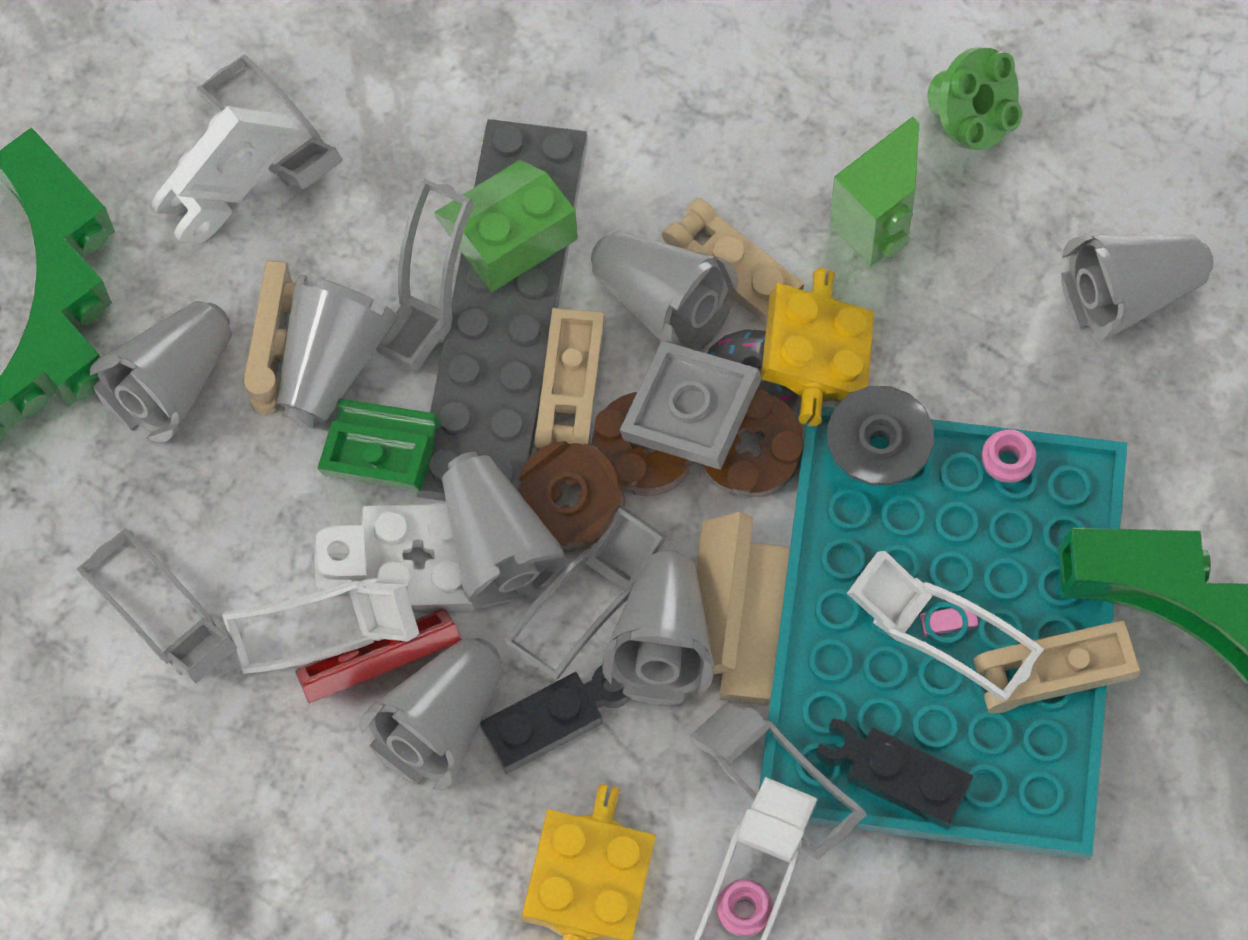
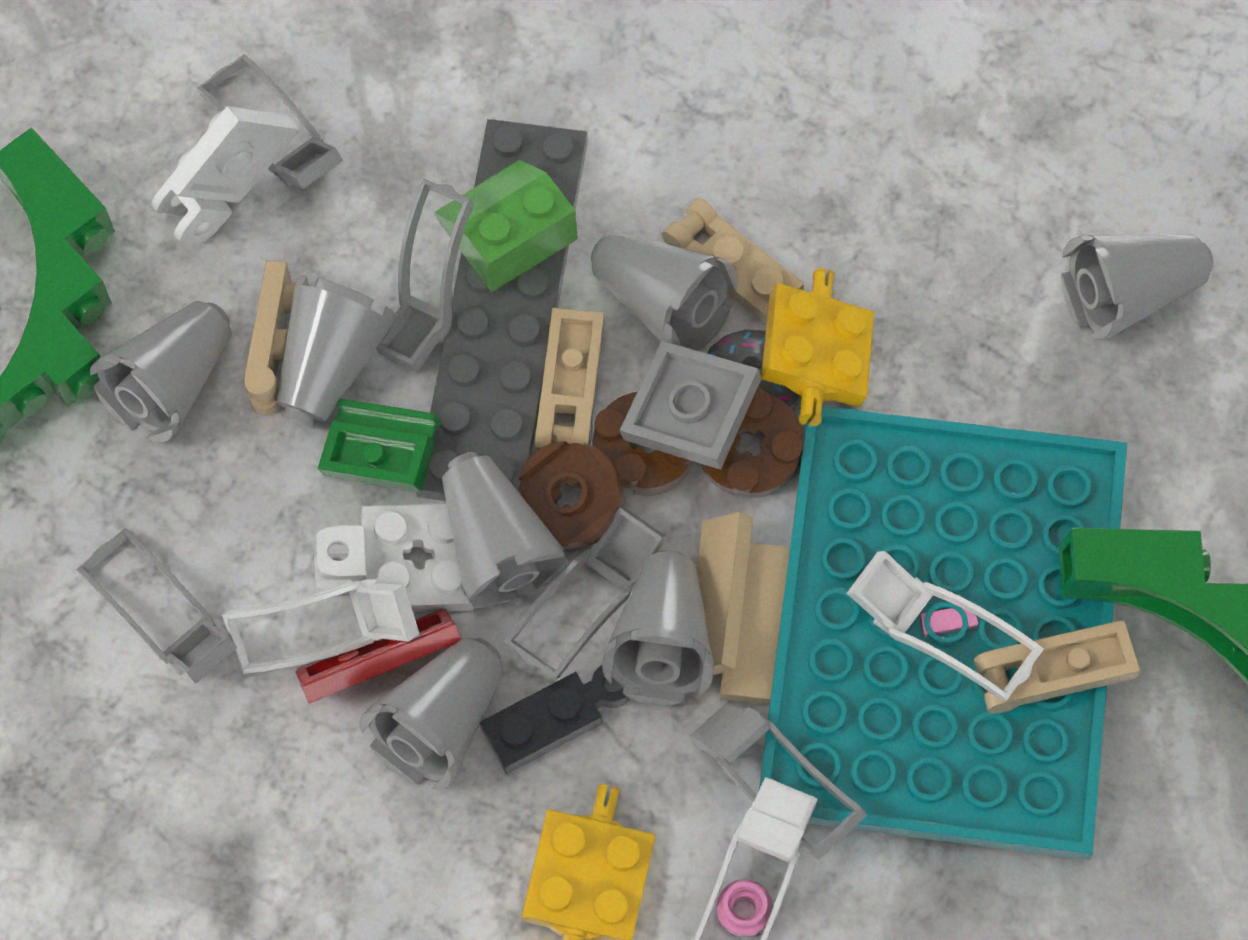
(877, 196): bright green slope -> none
(884, 414): dark grey dish -> none
(899, 773): black plate -> none
(977, 98): bright green plate -> none
(1012, 442): bright pink plate -> none

